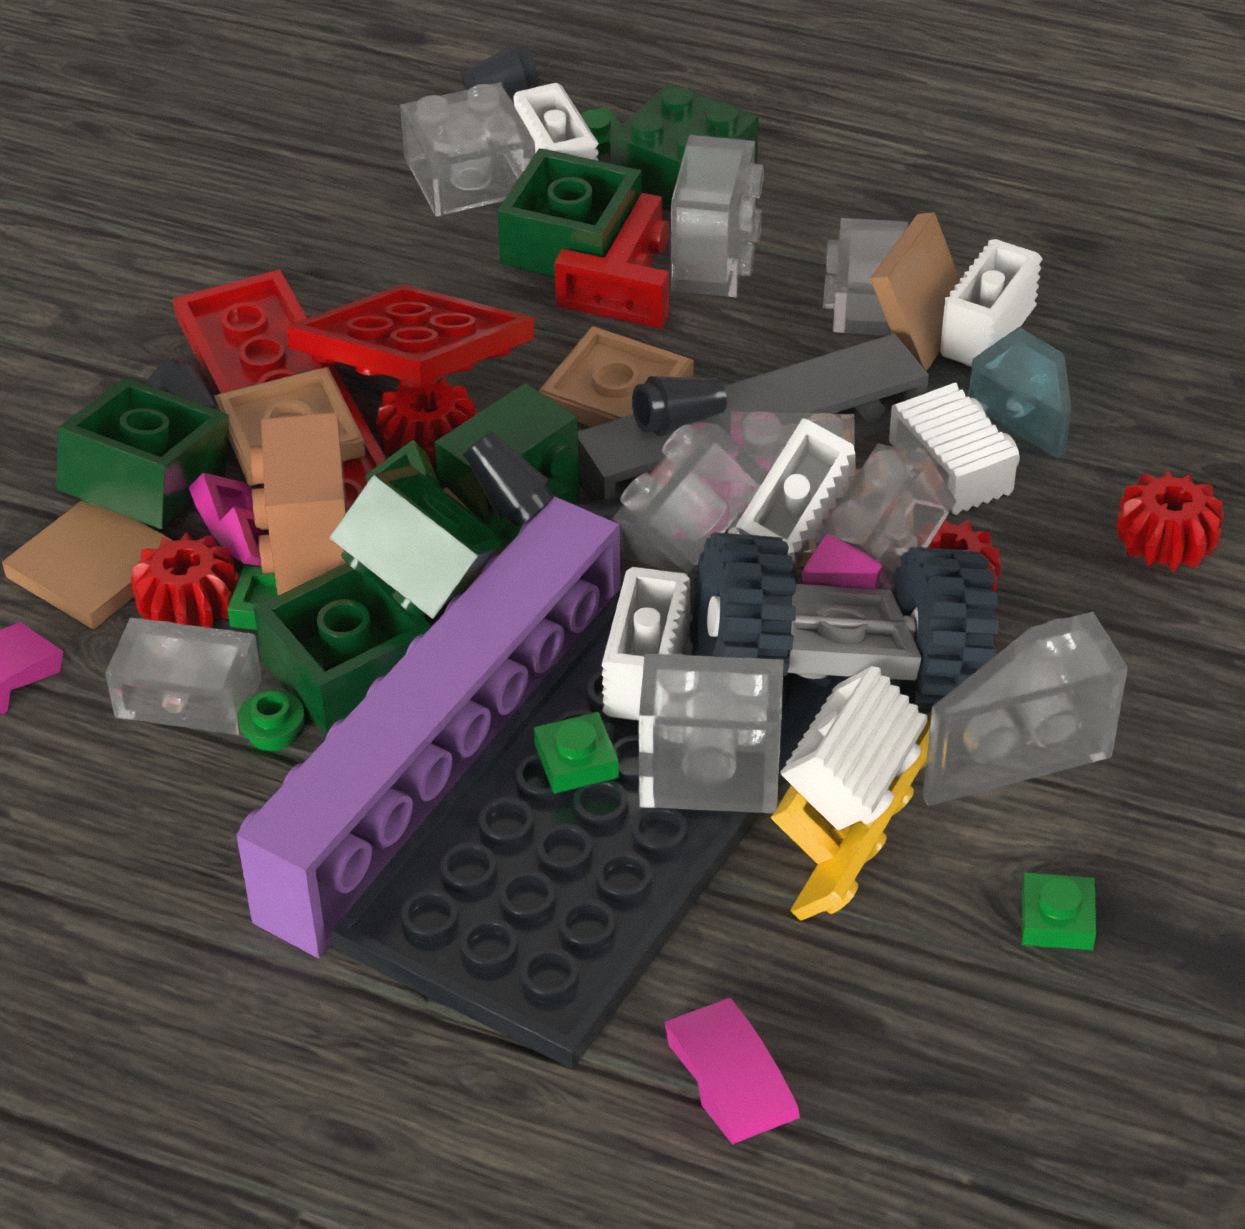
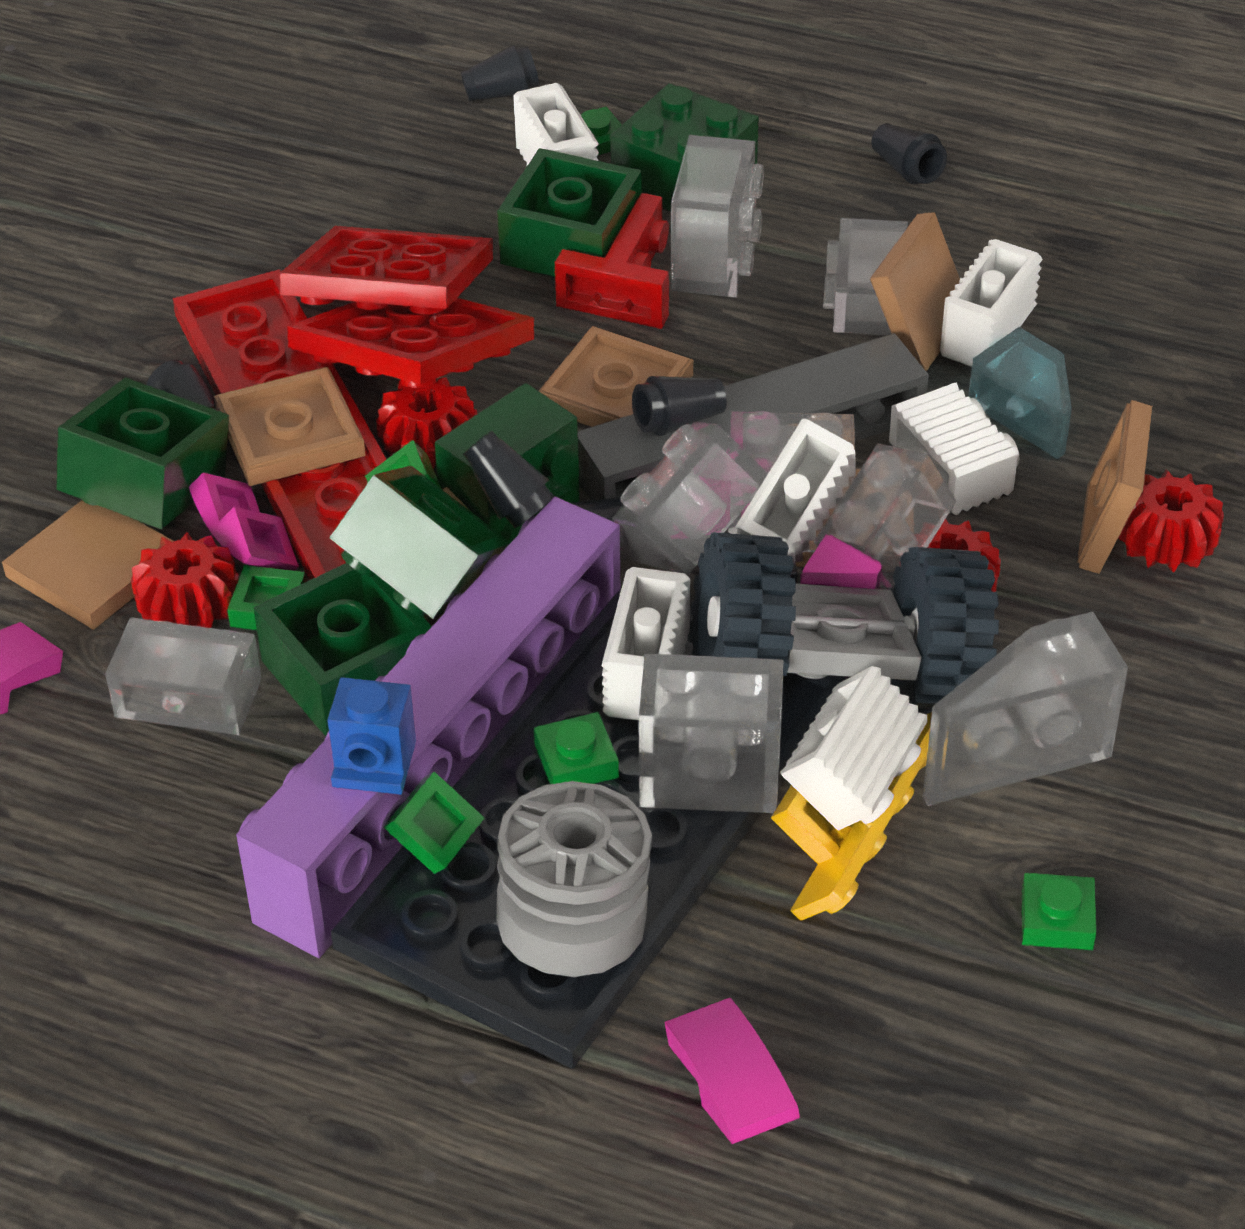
(271, 719): green plate -> none
(300, 497): nougat brick -> none
(371, 735): none -> blue brick
(386, 268): none -> red plate
(434, 822): none -> green plate
(465, 147): clear brick -> none
(573, 878): none -> light grey wheel
(912, 153): none -> black cone
(1114, 486): none -> medium nougat tile

